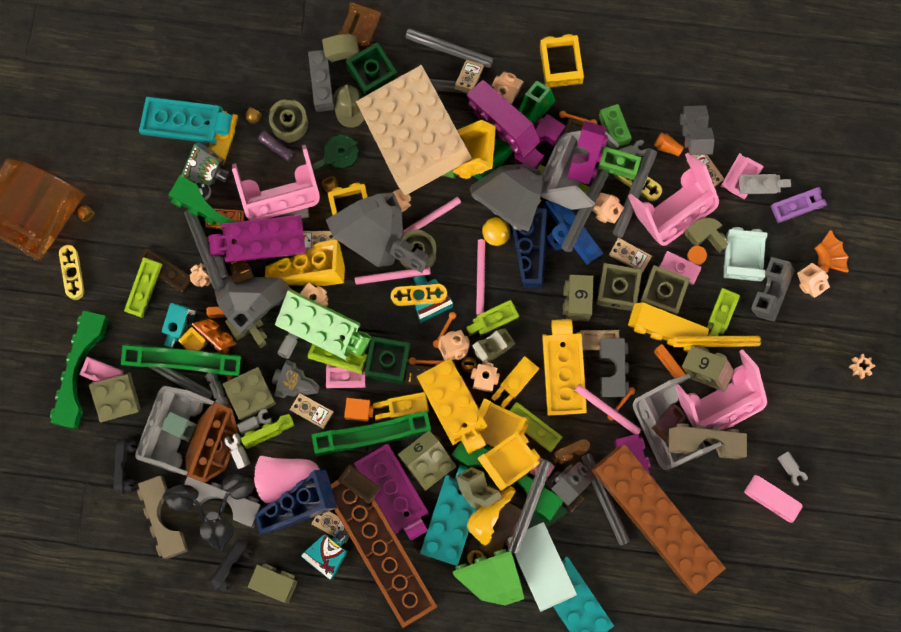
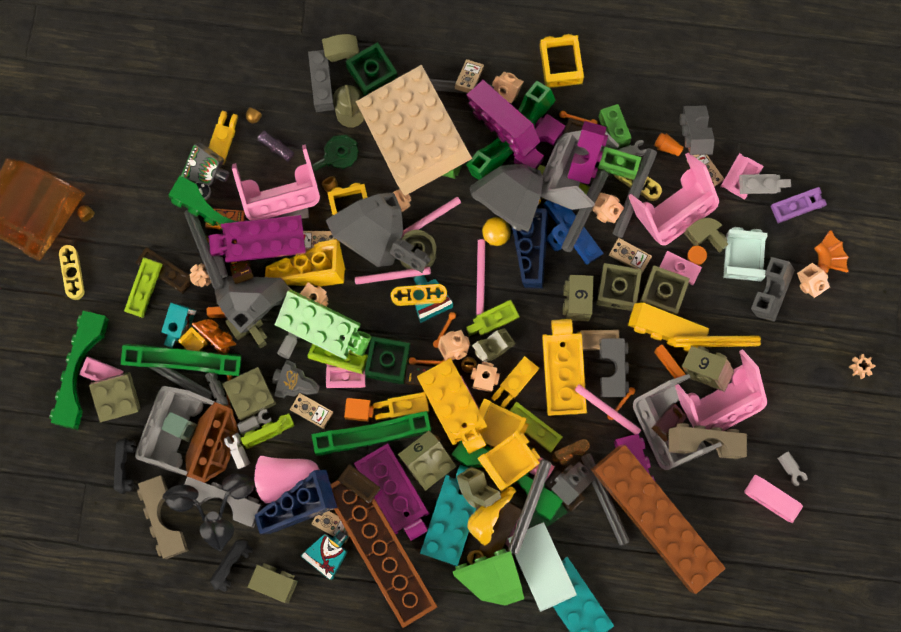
(183, 120): teal hinge -> none
(289, 110): olive brick -> none
(365, 26): clear orange plate -> none
(448, 47): dark grey axle -> none
(479, 141): yellow panel -> none
(722, 312): lime hinge -> none

